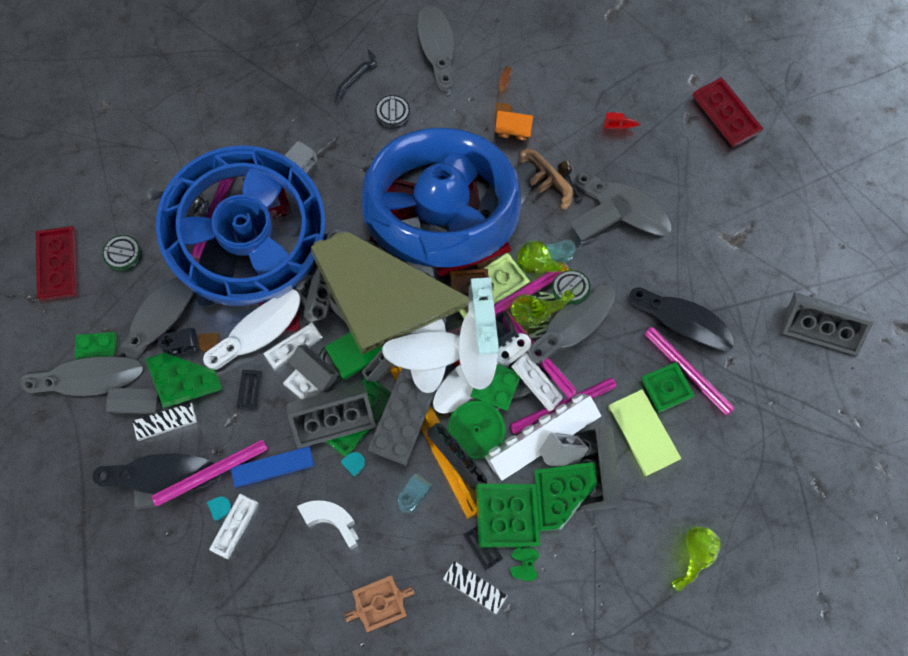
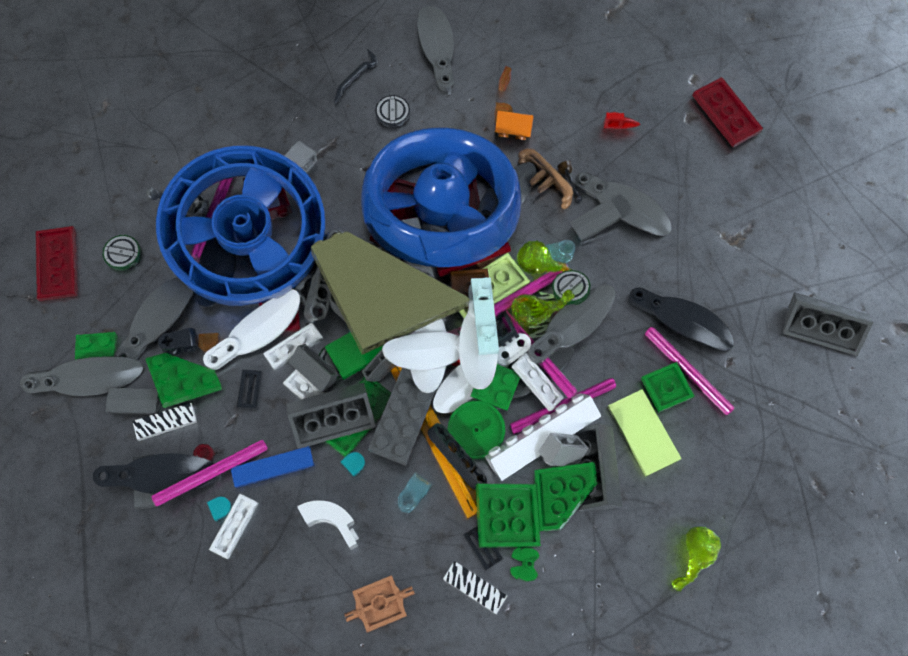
(204, 451): none -> dark red tile

